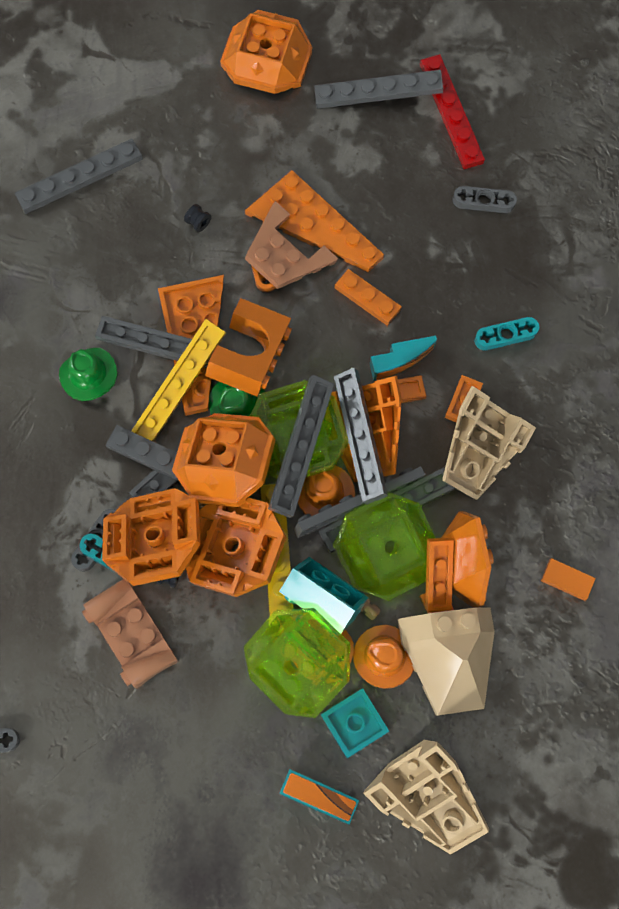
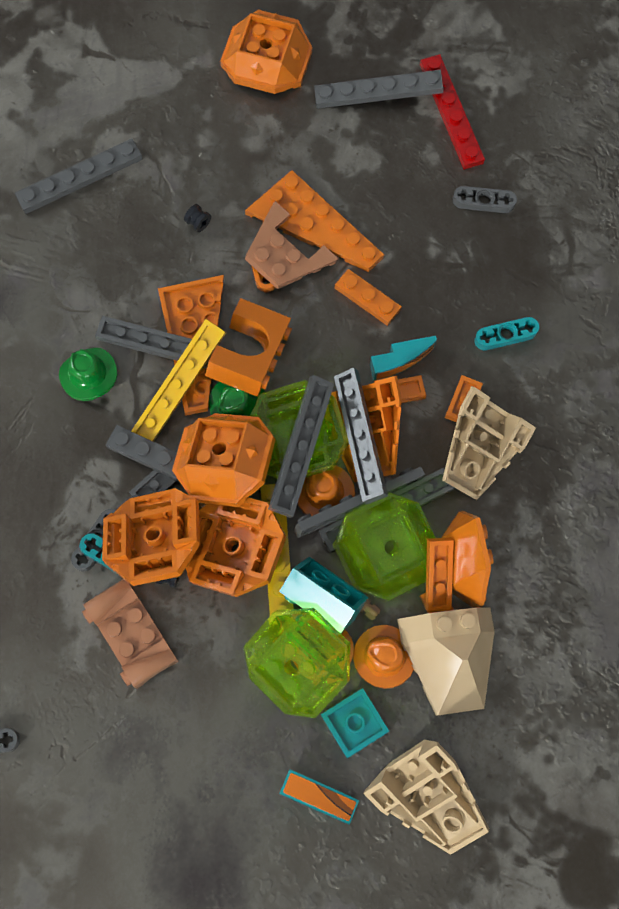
(568, 579): orange tile -> none

